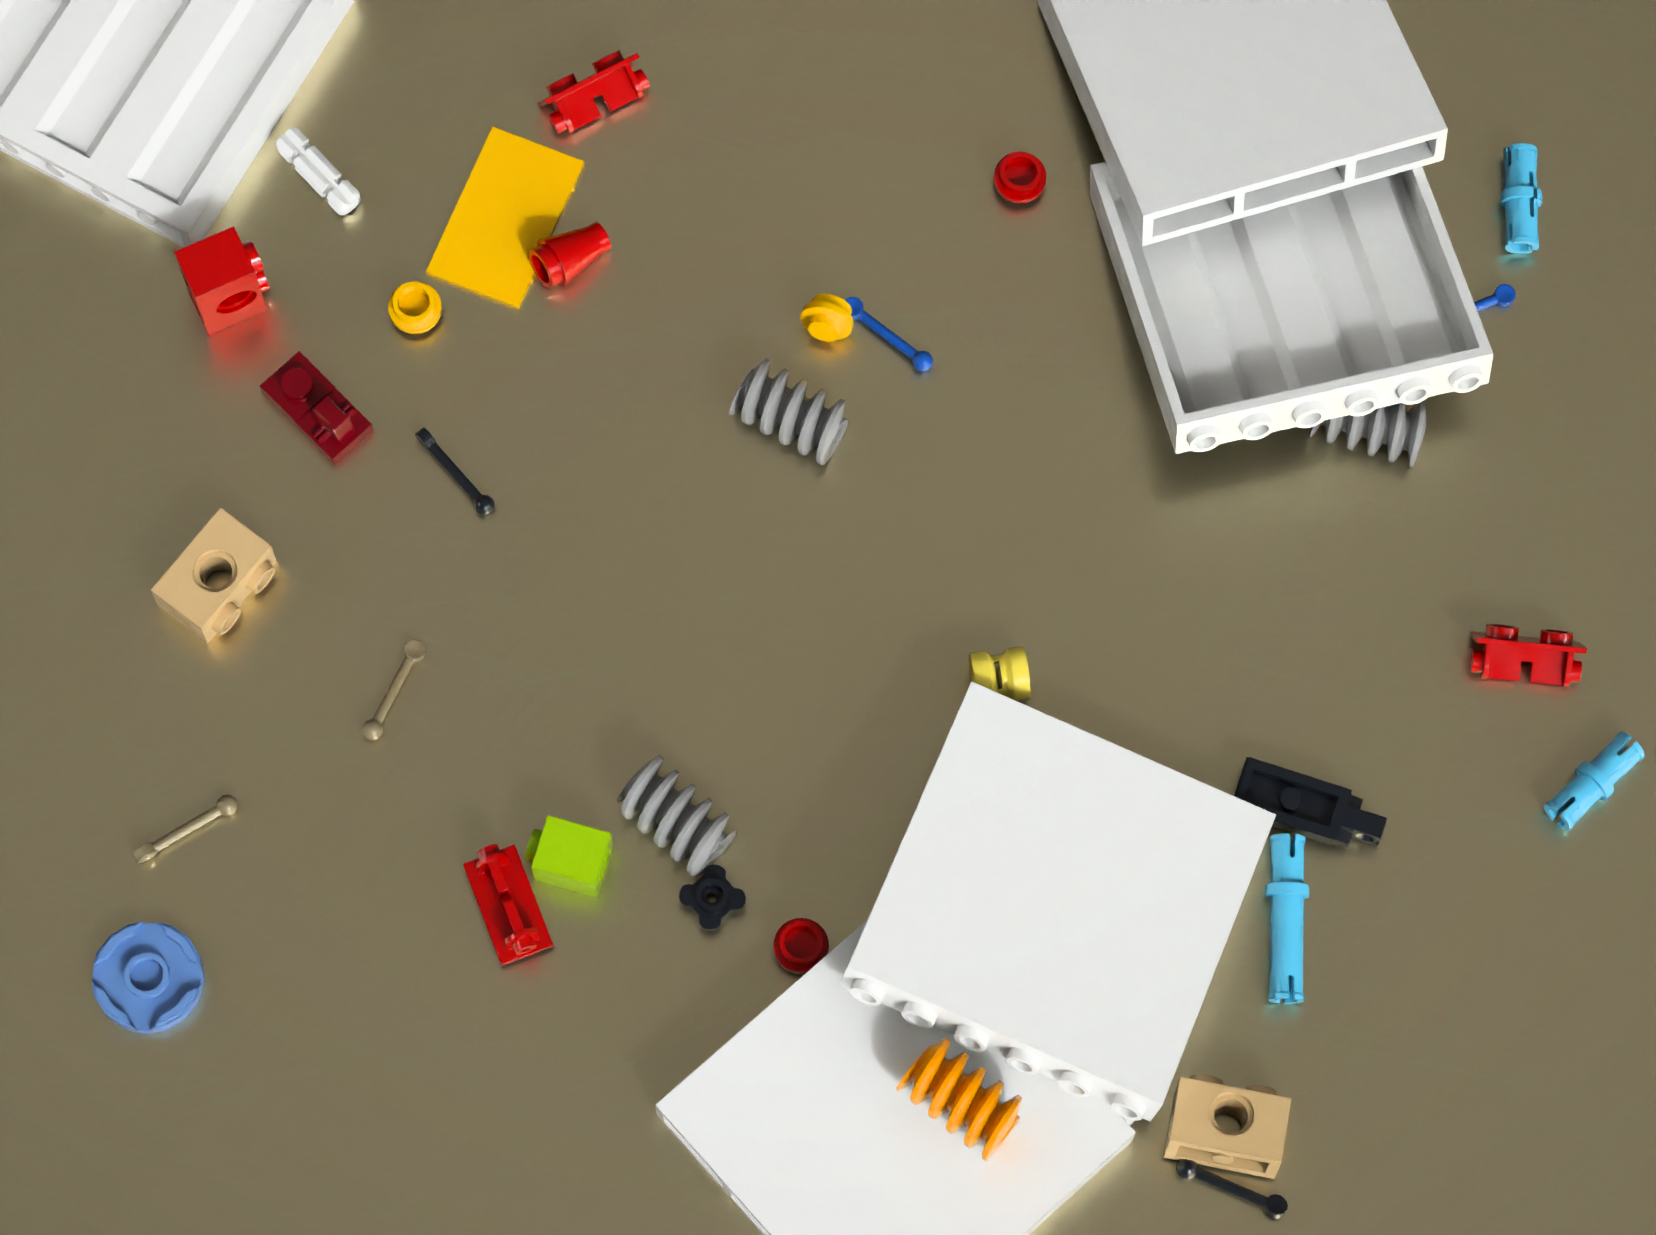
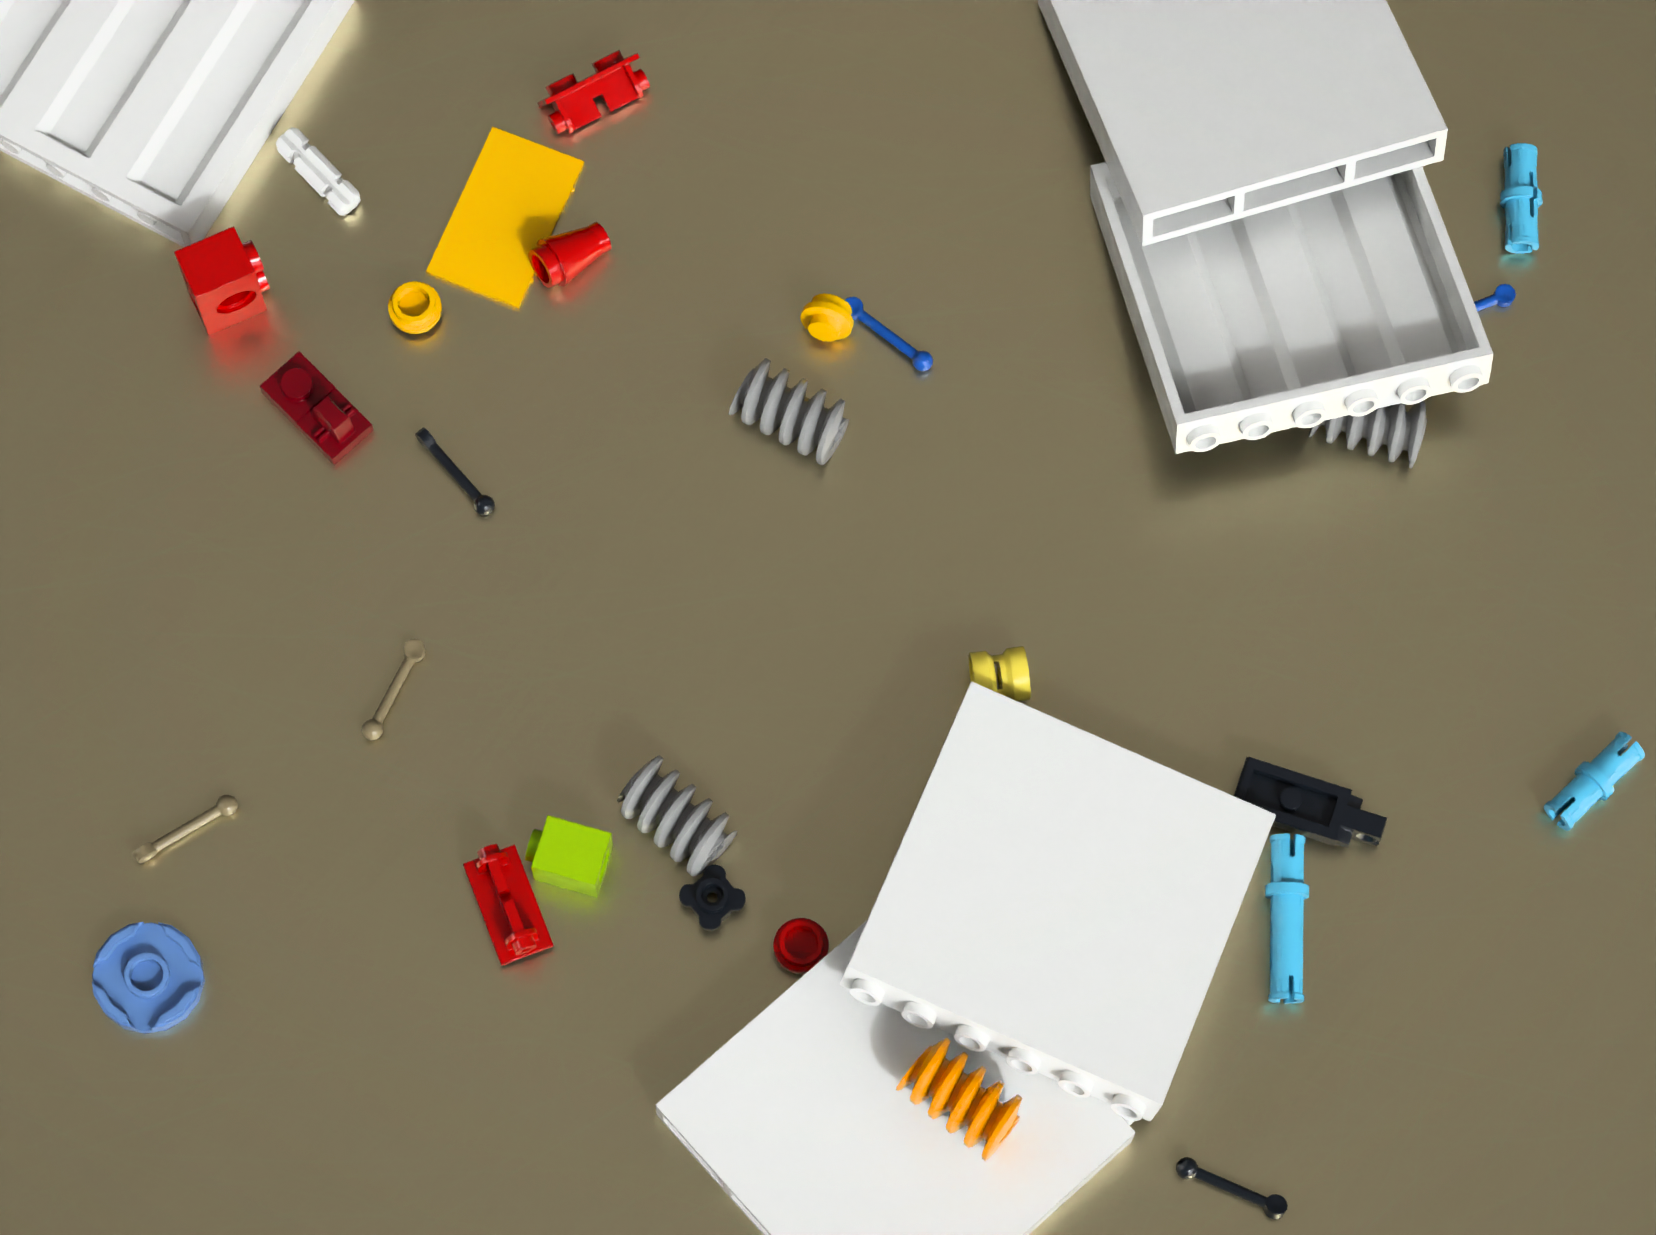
(219, 546): tan brick -> none
(1020, 177): red plate -> none
(1197, 1137): tan brick -> none
(1549, 655): red hinge -> none

